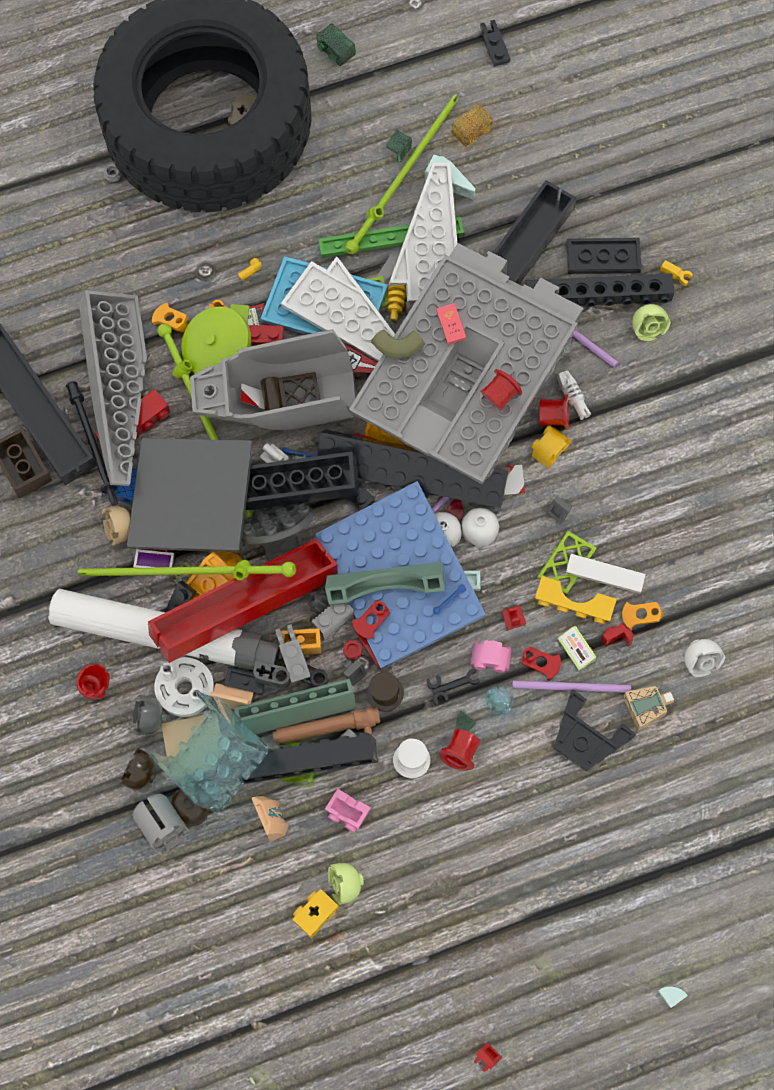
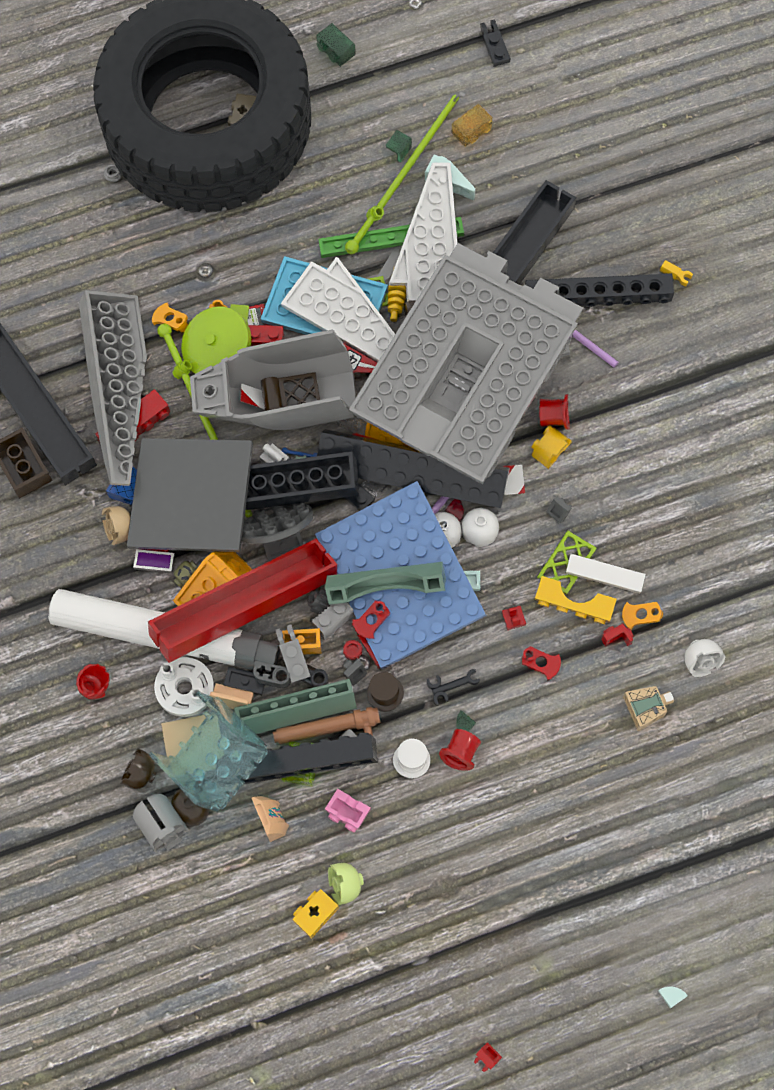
(77, 399): black bar -> none
(147, 715): dark grey cylinder -> none
(181, 595): black plate -> none
(240, 571): lime bar -> none
(254, 267): yellow arm -> none
(397, 347): olive cylinder -> none
(451, 324): coral tile -> none
(461, 588): blue hinge -> none
(491, 655): bright pink cylinder -> none
(499, 700): clear light blue head -> none
(501, 389): red piece -> none
(569, 686): lavender piece -> none
(575, 396): white hinge -> none
(577, 648): slope -> none
(582, 742): black wing -> none
(603, 255): black tile -> none
(650, 322): yellowish green cylinder -> none

